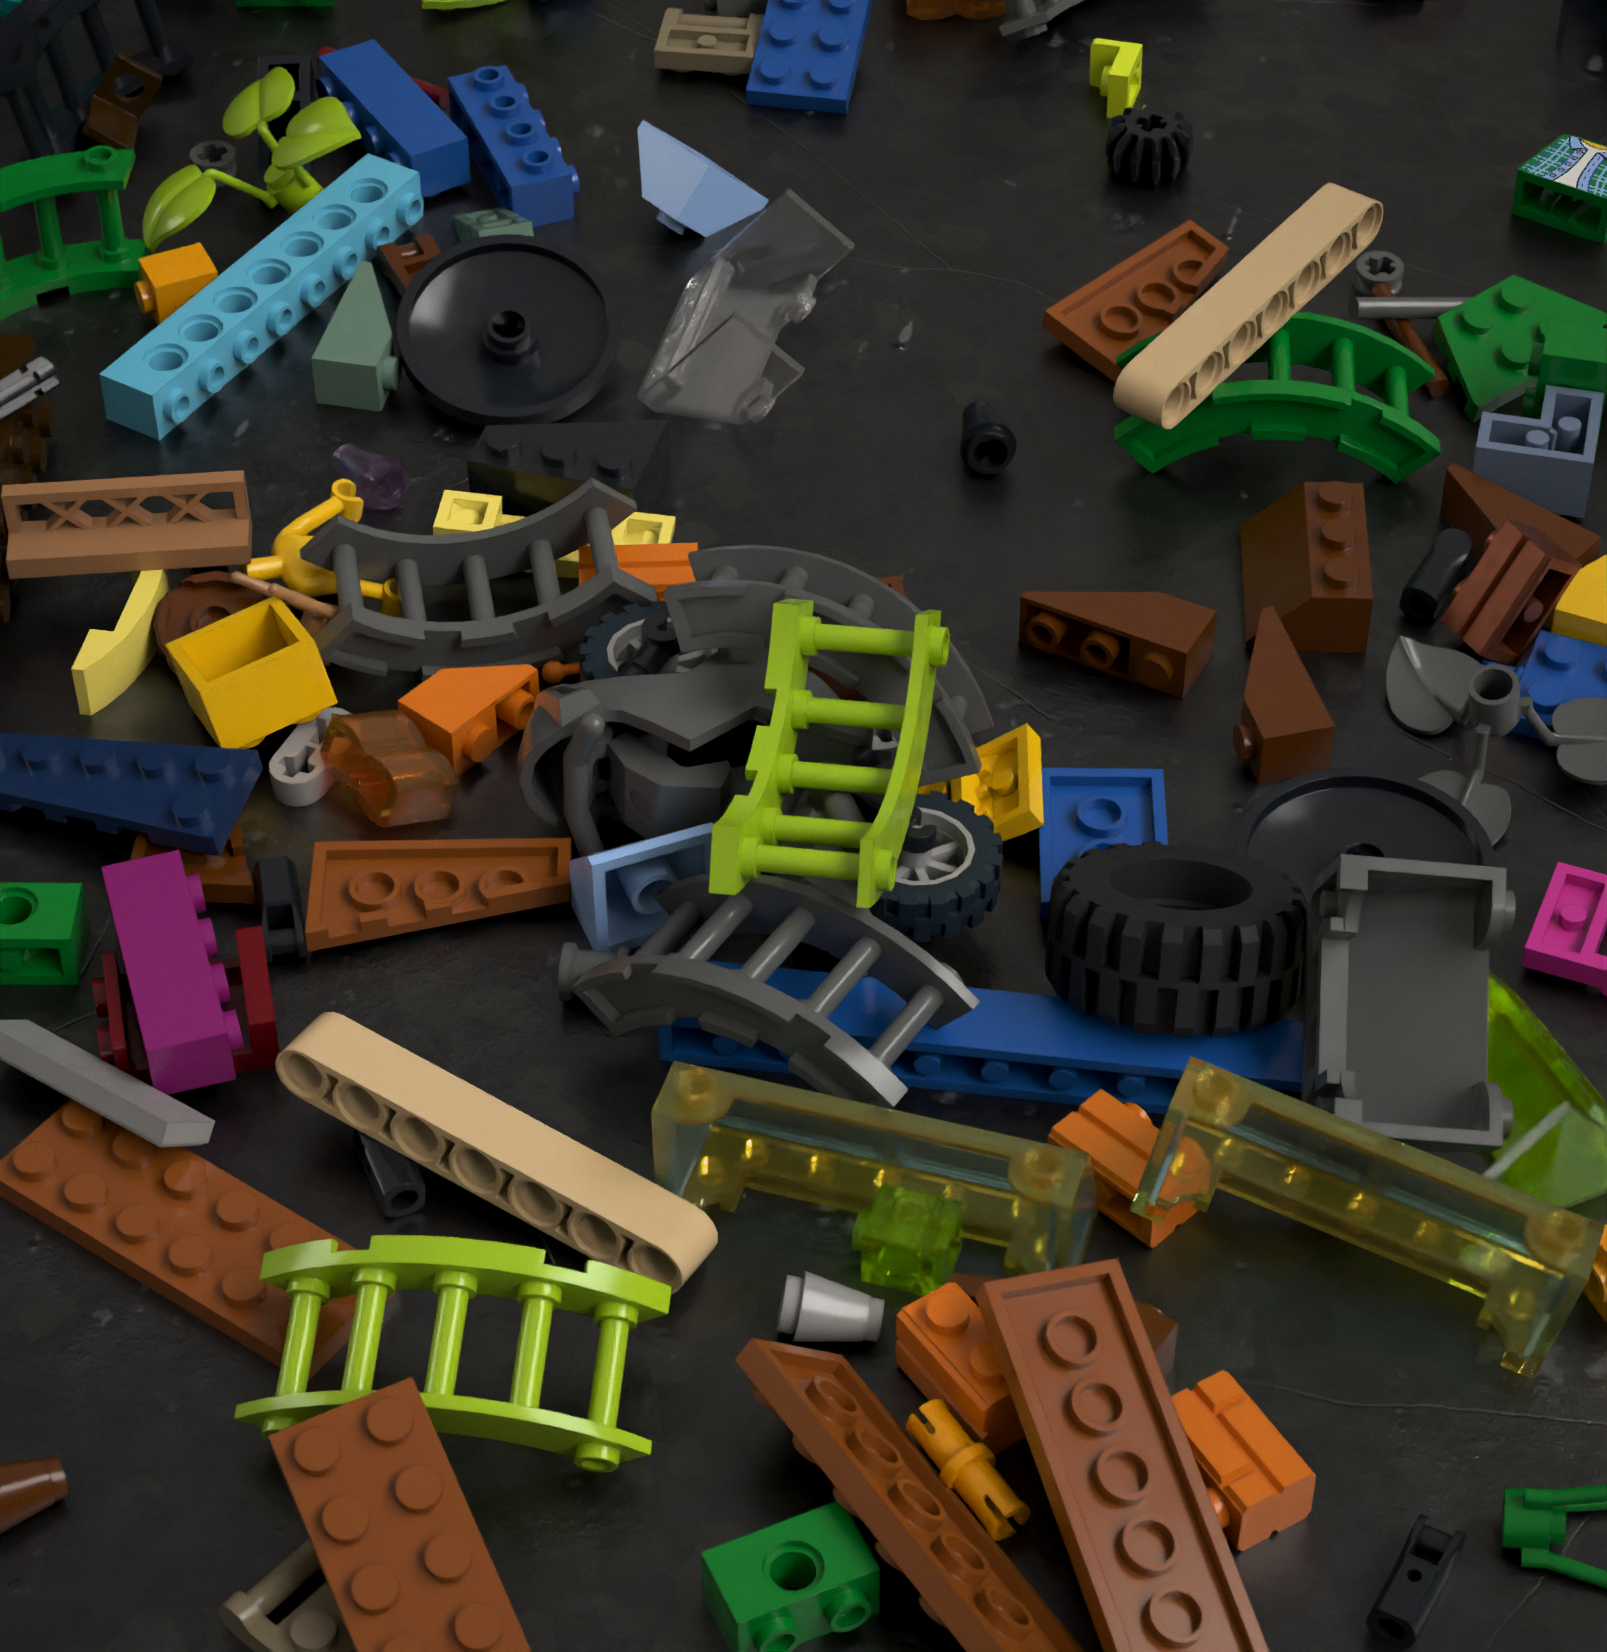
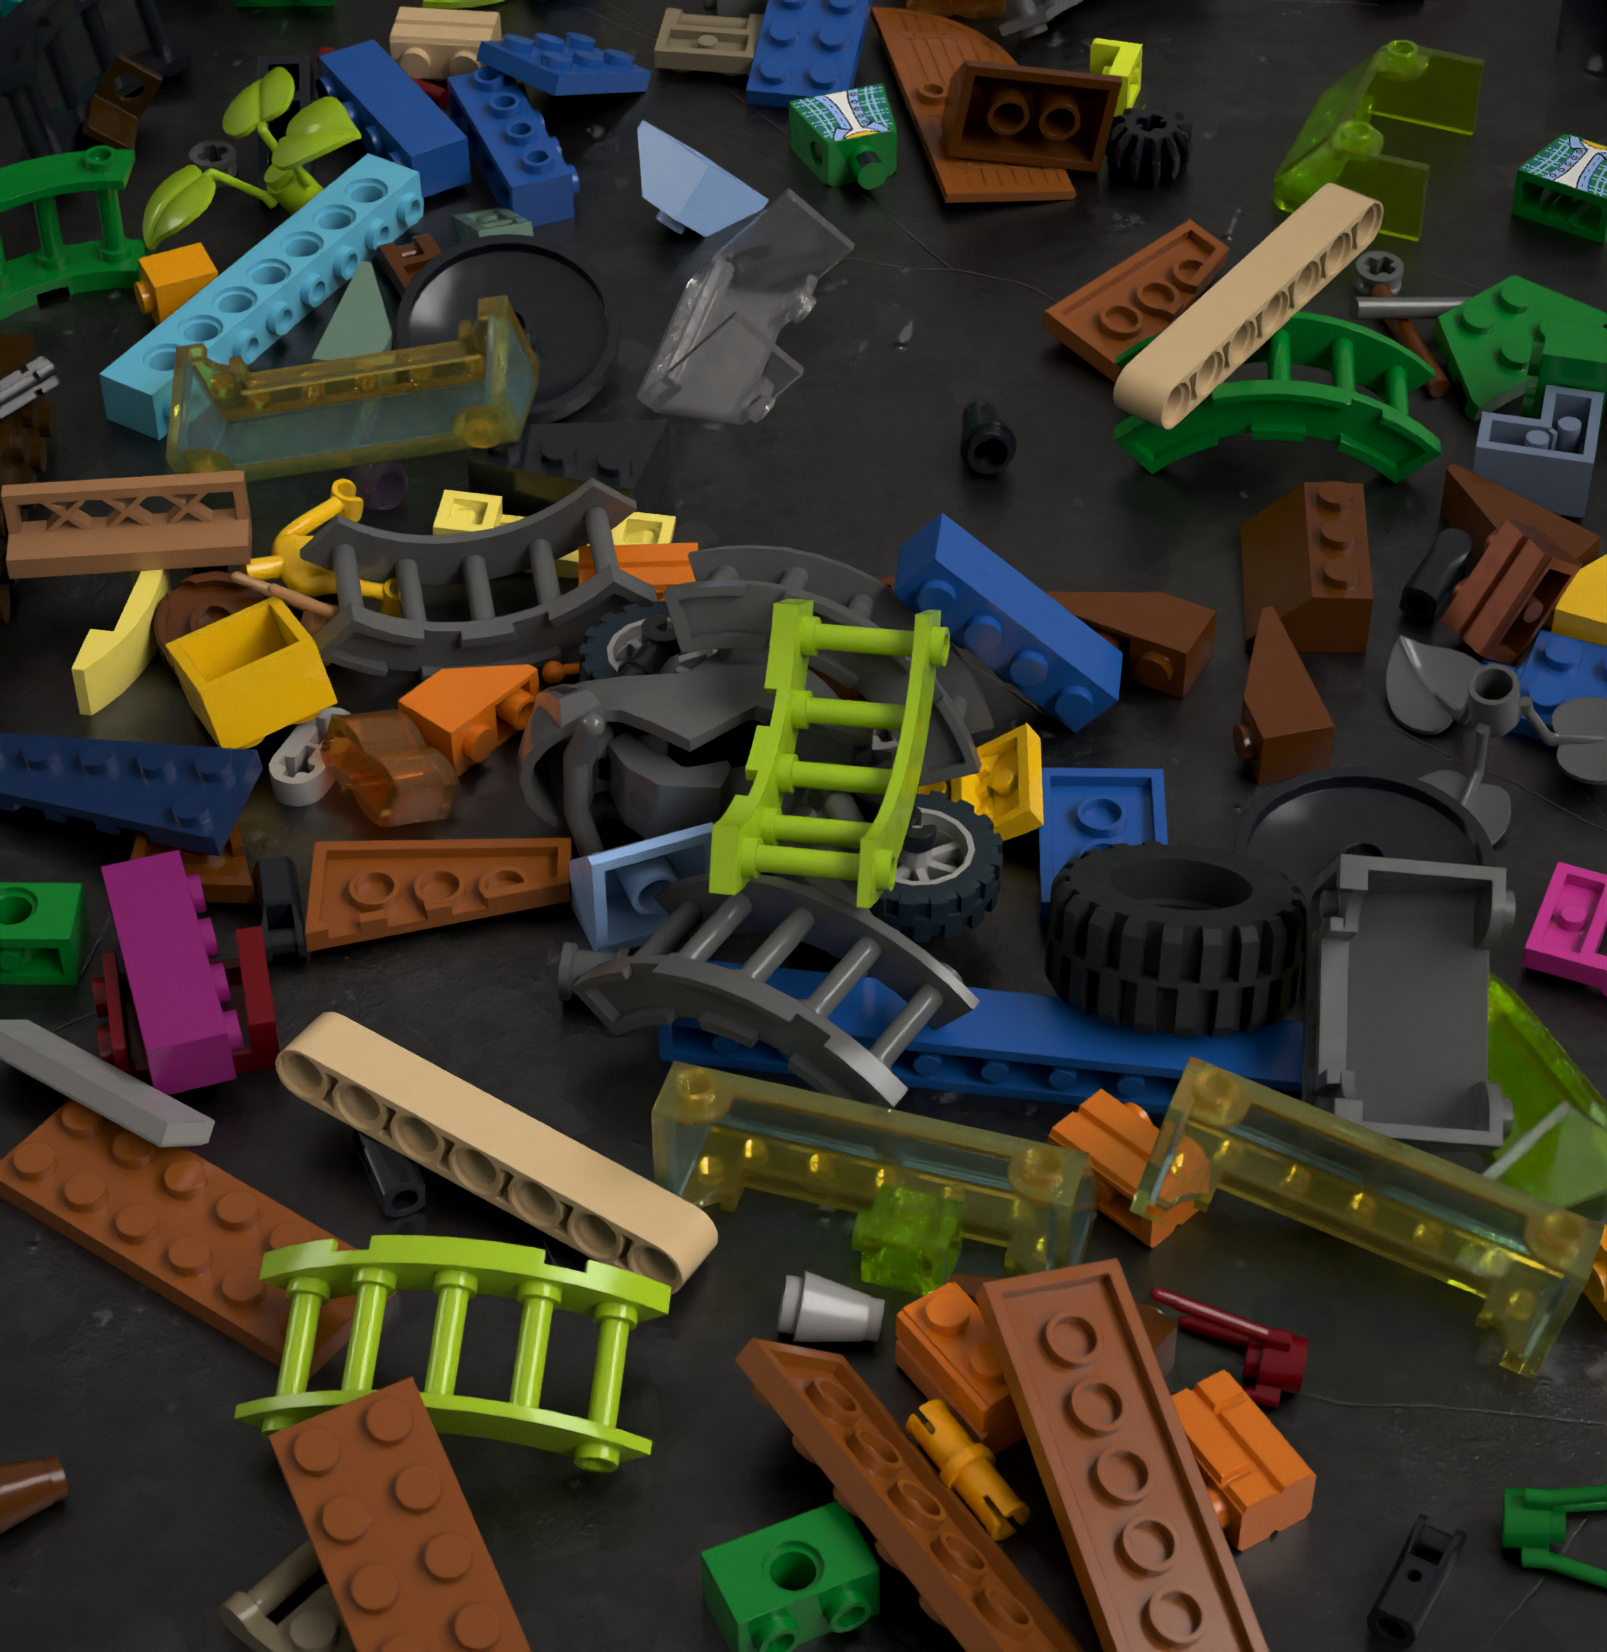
(355, 406): none -> clear yellow windscreen
(441, 41): none -> tan brick
(564, 64): none -> blue plate
(846, 136): none -> green torso
(923, 57): none -> dark orange door
(1009, 623): none -> blue brick
(1029, 115): none -> reddish brown slope
(1271, 1355): none -> dark red plant
(1345, 150): none -> clear neon green windscreen

